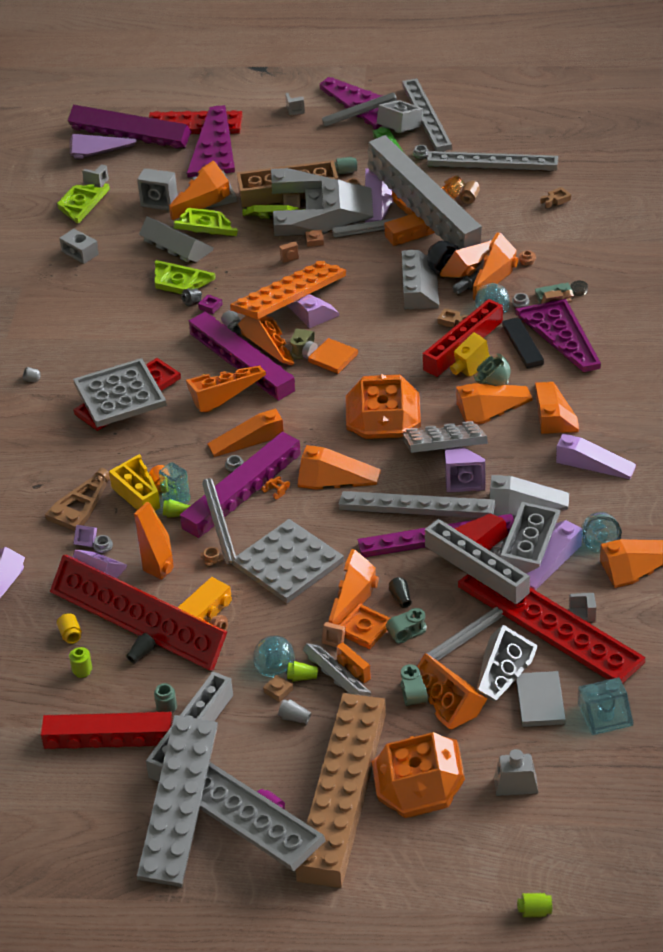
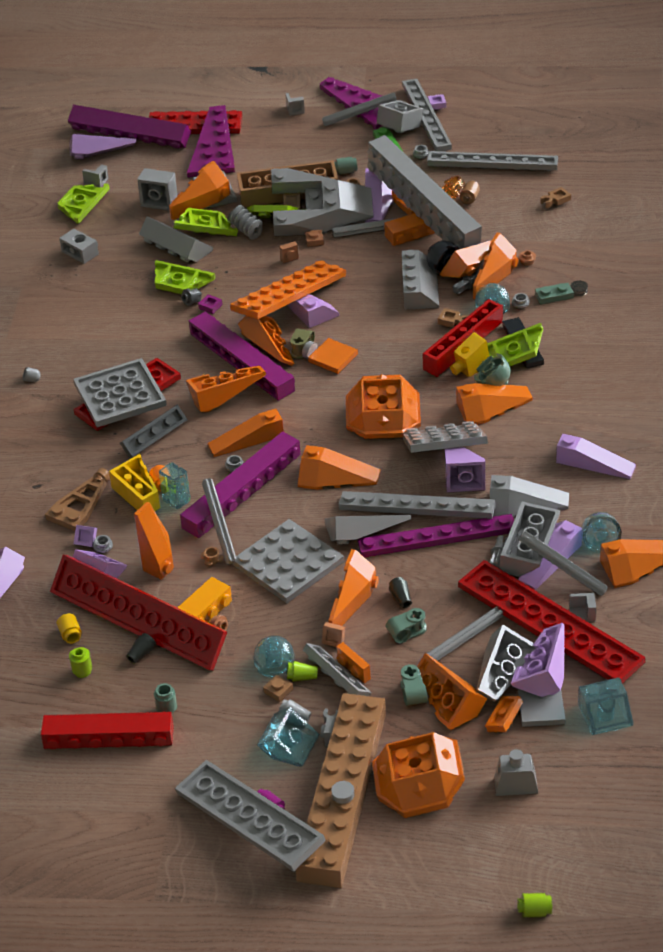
(153, 431): none -> dark grey plate
(173, 508): lime cone -> none
(177, 801): light grey plate -> none
(205, 705): light grey brick -> none
(231, 321): light grey brick -> none
(245, 222): none -> light grey piece
(270, 484): orange piece -> none
(288, 738): none -> clear light blue slope
(326, 730): none -> light grey plate
(342, 792): none -> light grey tile
(354, 527): none -> light grey wedge
(365, 626): orange tile -> none
(437, 101): none -> lavender plate
(477, 561): light grey brick -> none
(485, 530): red slope -> none
(504, 714): none -> orange plate
(518, 345): none -> lime wing
(544, 666): none -> lavender wedge
(553, 410): orange wedge -> none
(557, 295): medium nougat plate -> none
(562, 330): magenta wing -> none
(563, 563): none -> light grey axle

